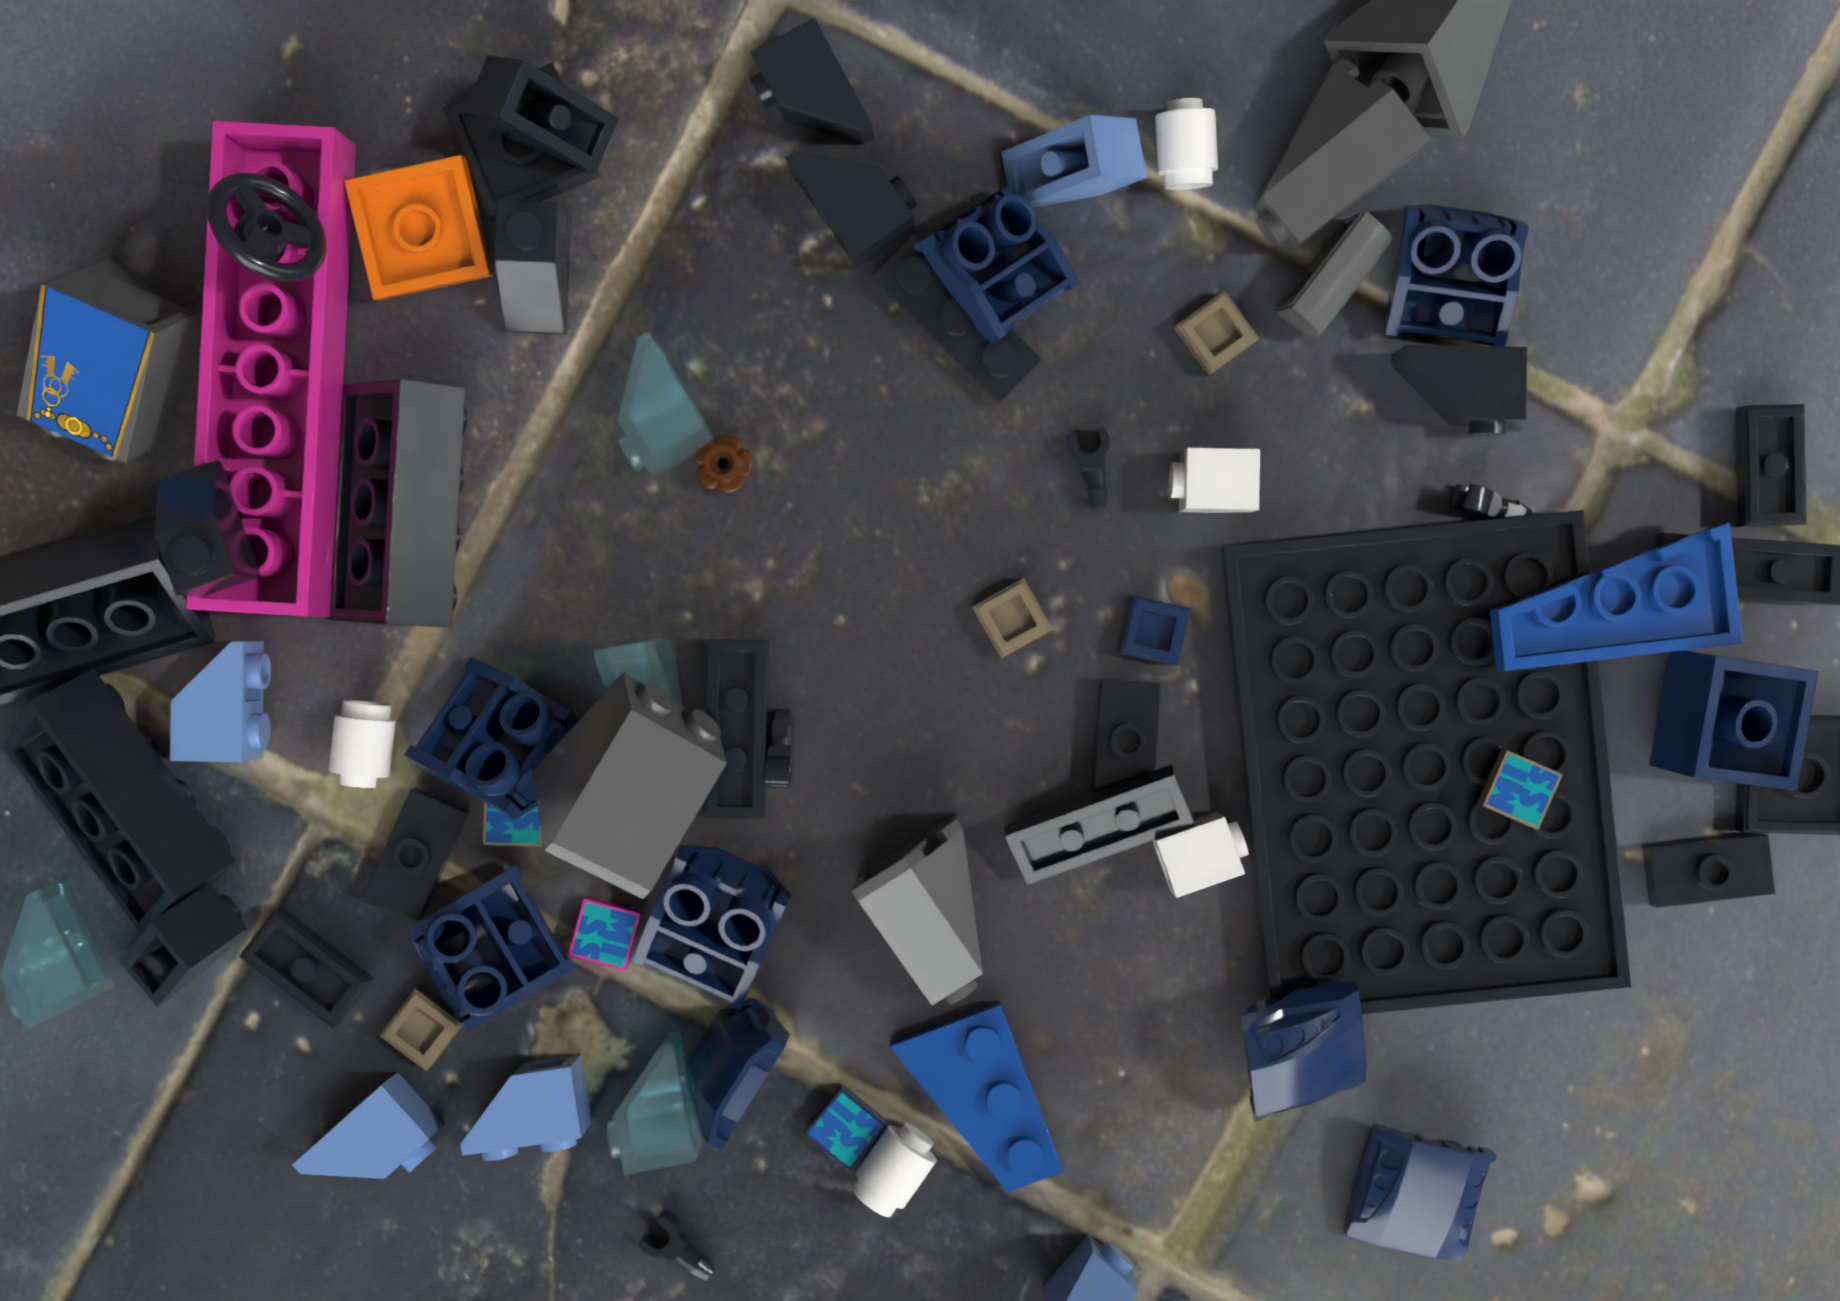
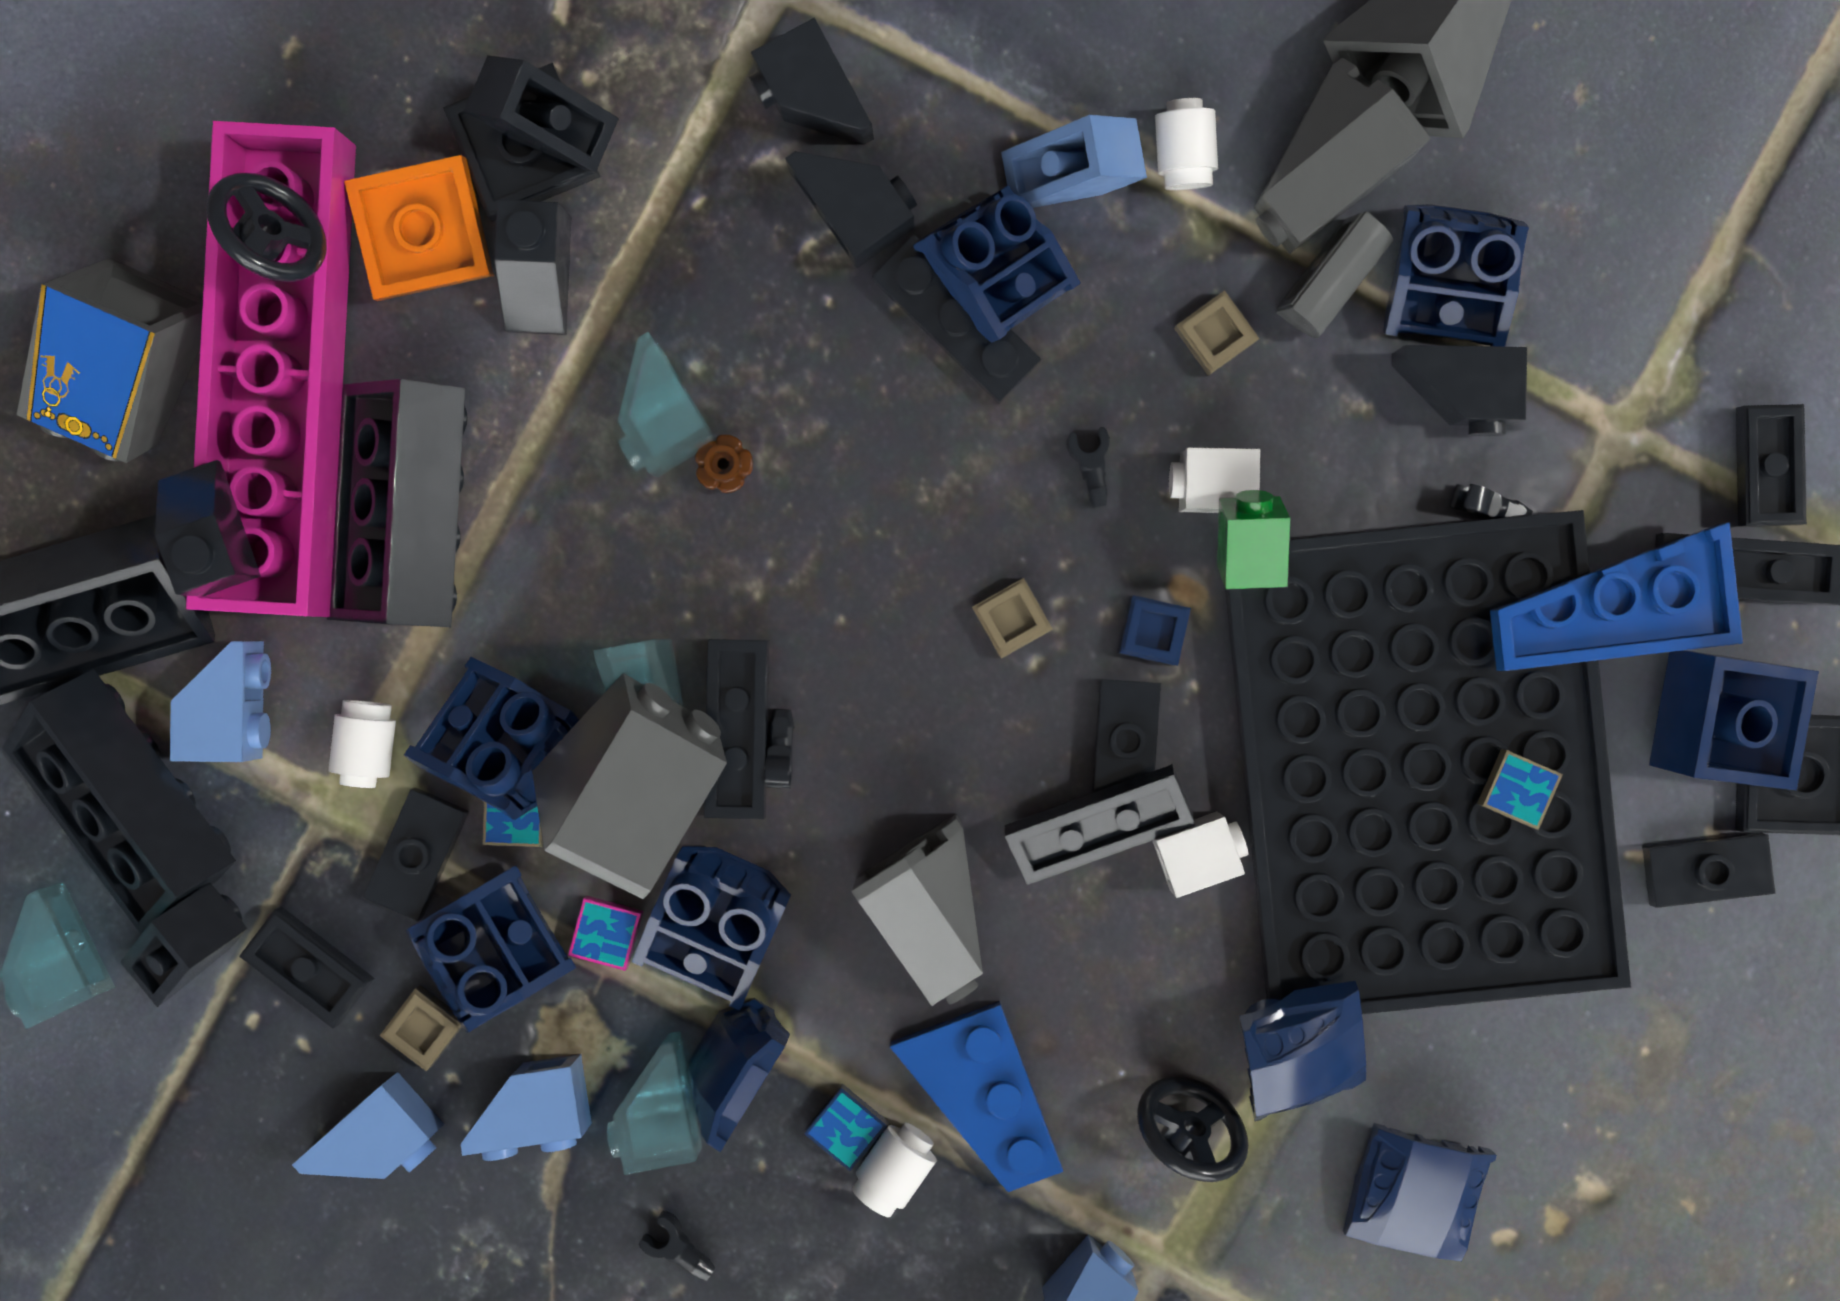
(1185, 1135): none -> black piece
(1253, 541): none -> brick

